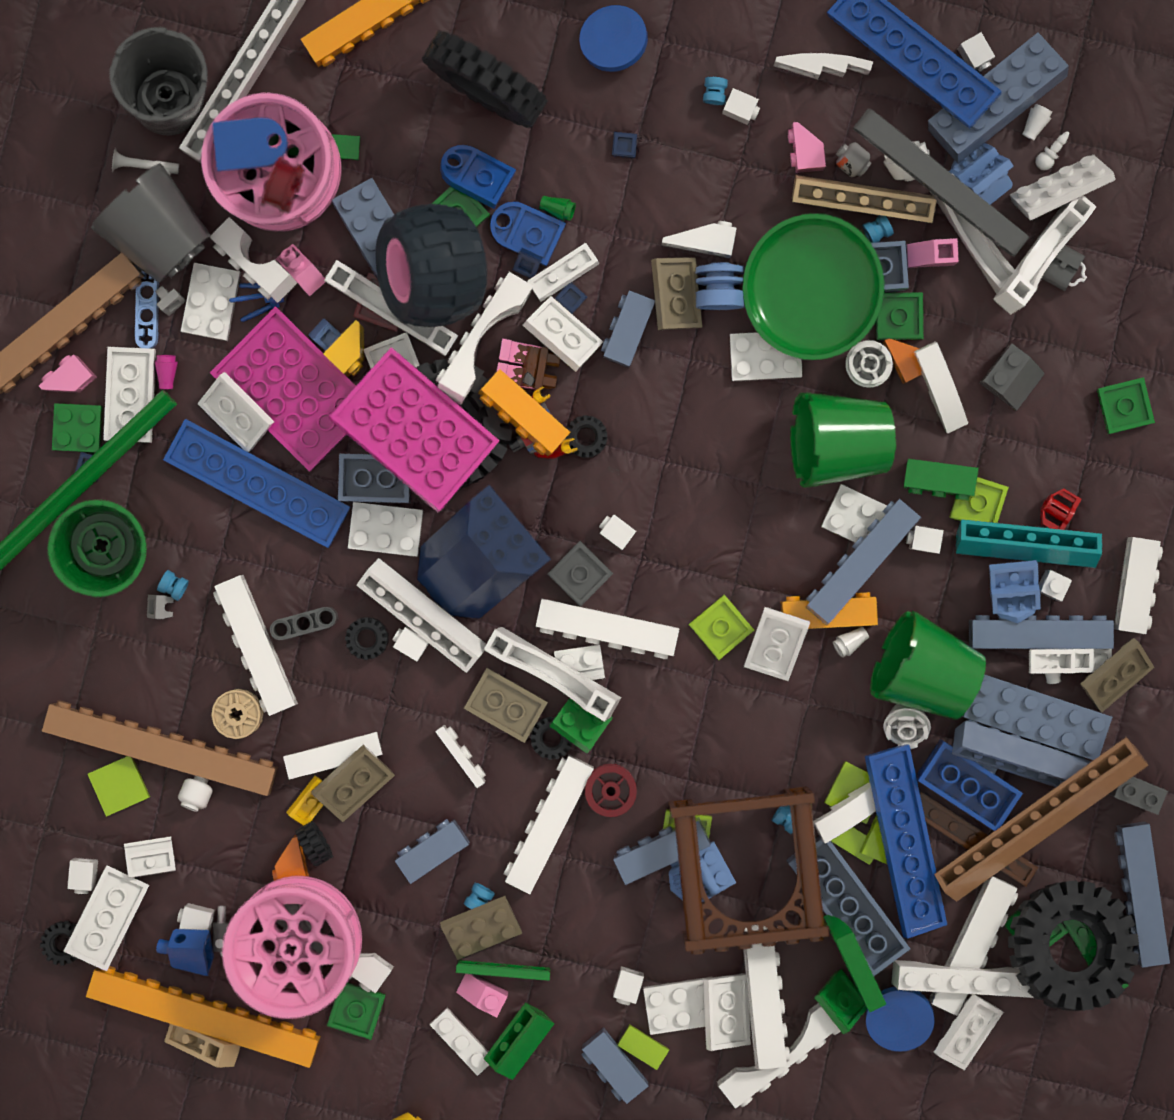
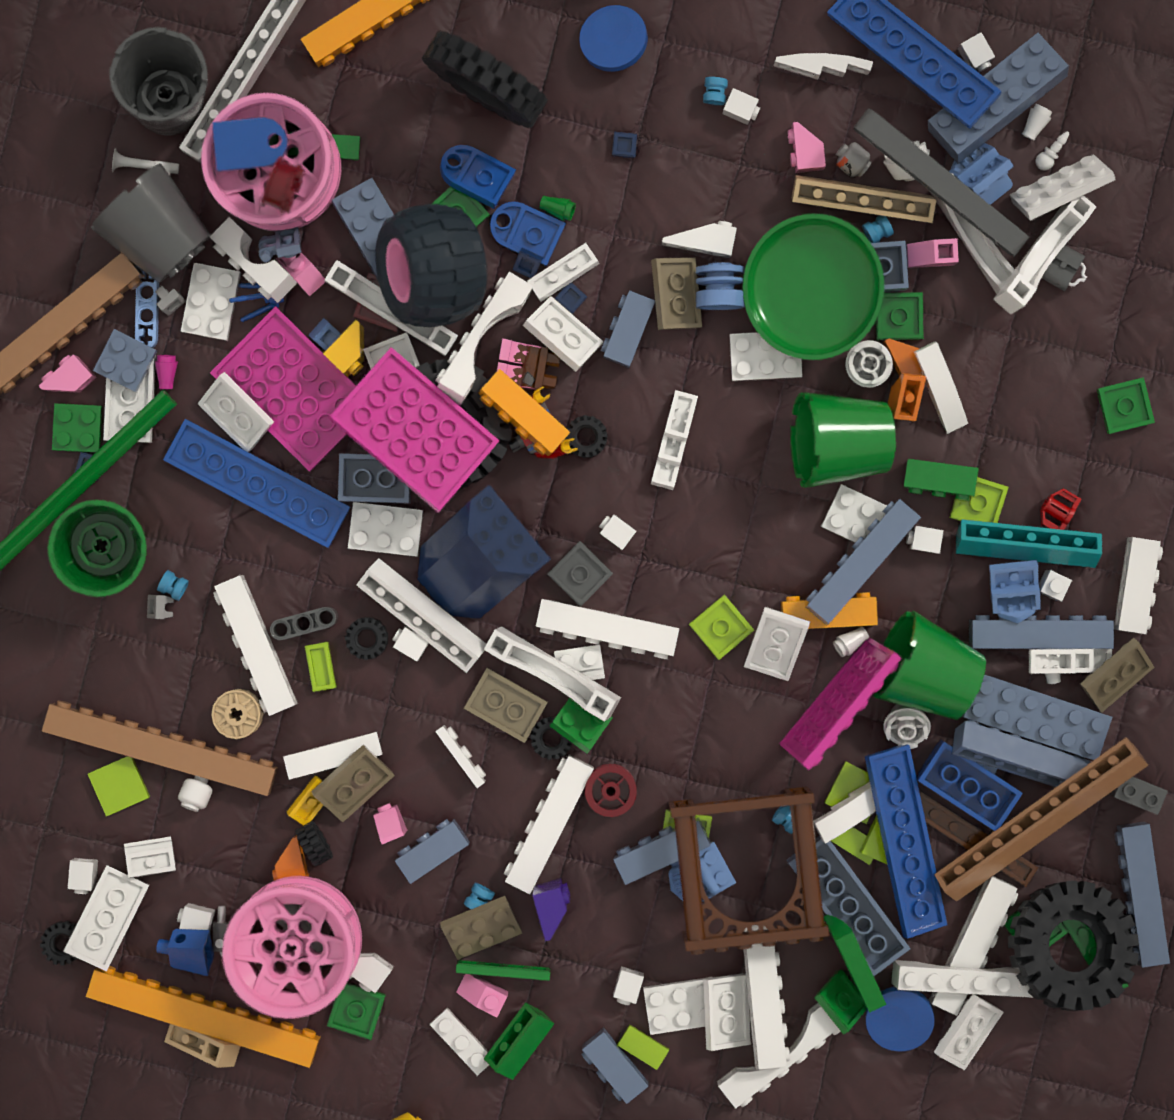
(125, 360): none -> sand blue plate
(284, 244): none -> sand blue plate
(320, 666): none -> lime tile
(389, 823): none -> bright pink slope
(551, 904): none -> dark purple slope
(674, 440): none -> white slope
(840, 702): none -> dark pink plate
(906, 396): none -> orange slope
(1012, 376): dark grey slope -> none

